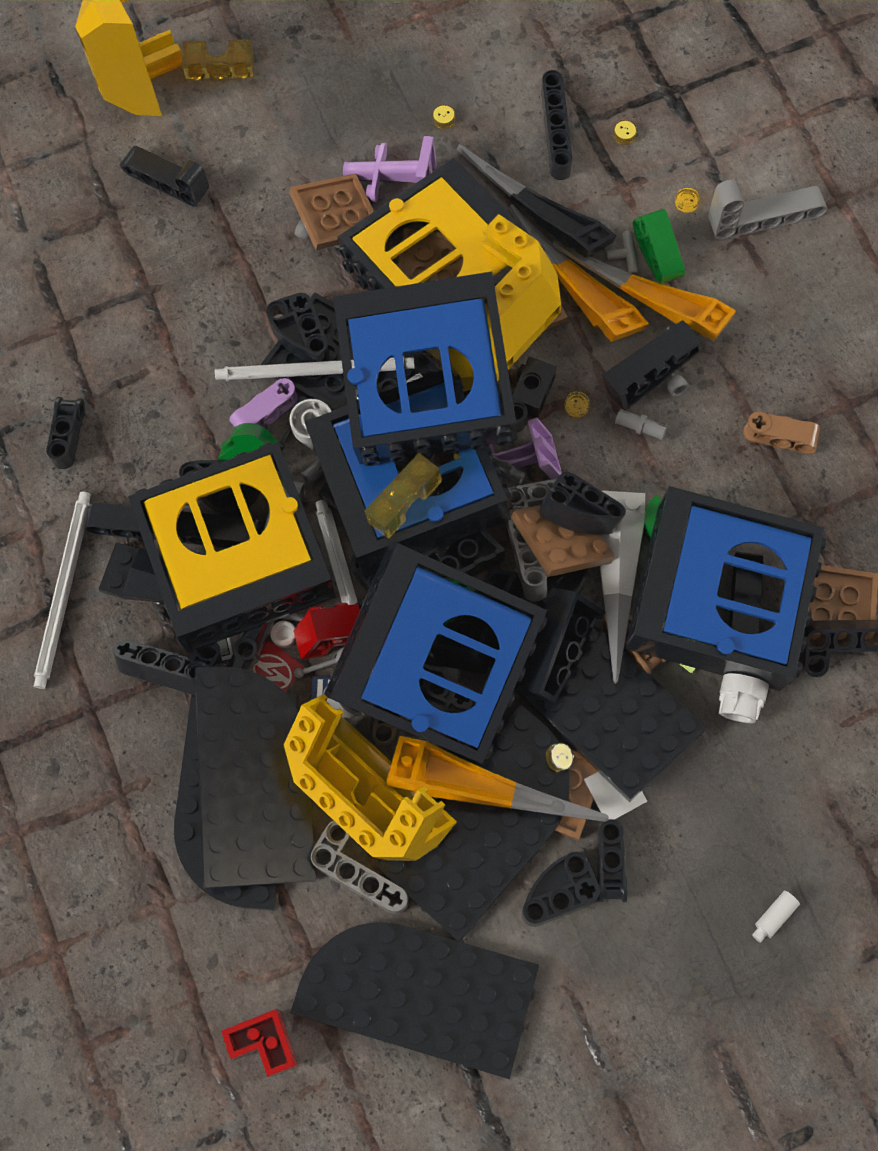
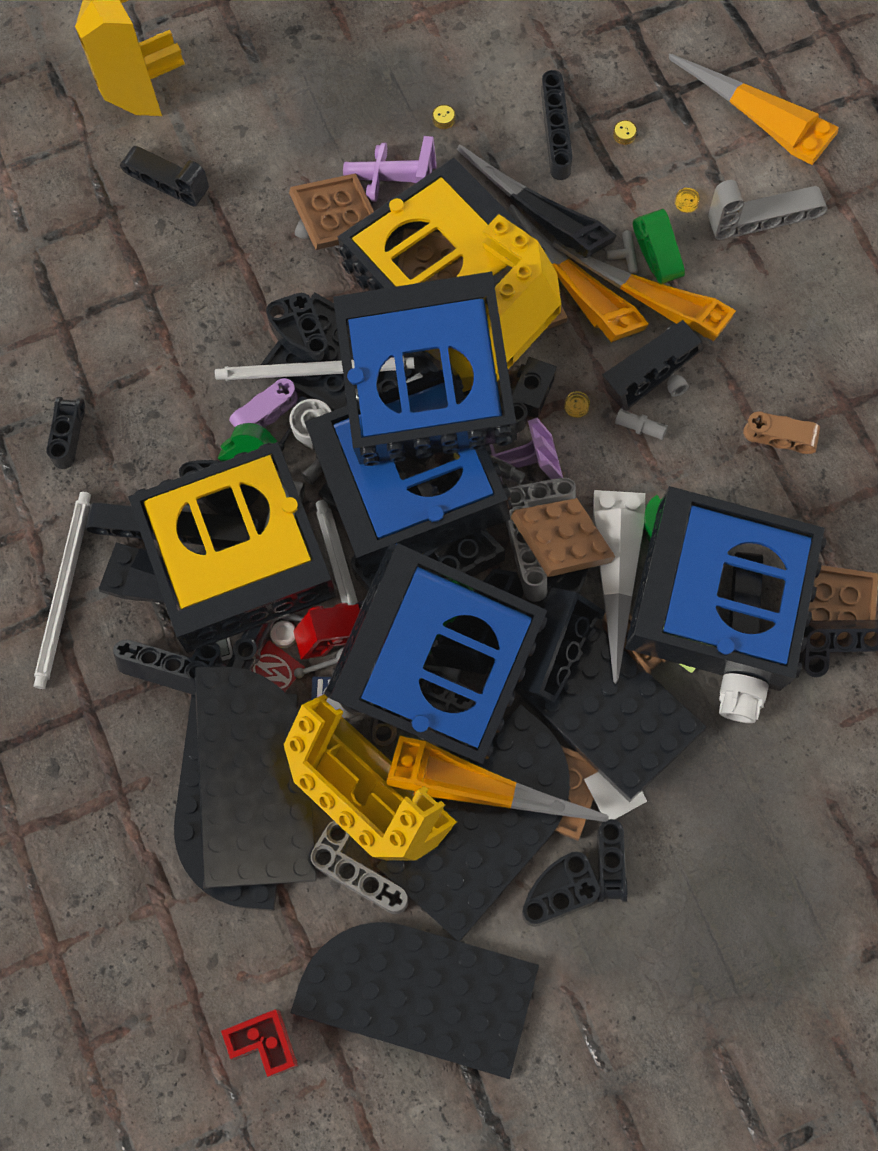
(234, 63): clear yellow arch -> none
(390, 507): clear yellow arch -> none
(559, 757): tile -> none
(581, 506): black beam -> none
(775, 916): white cylinder -> none
(790, 125): none -> light orange plate

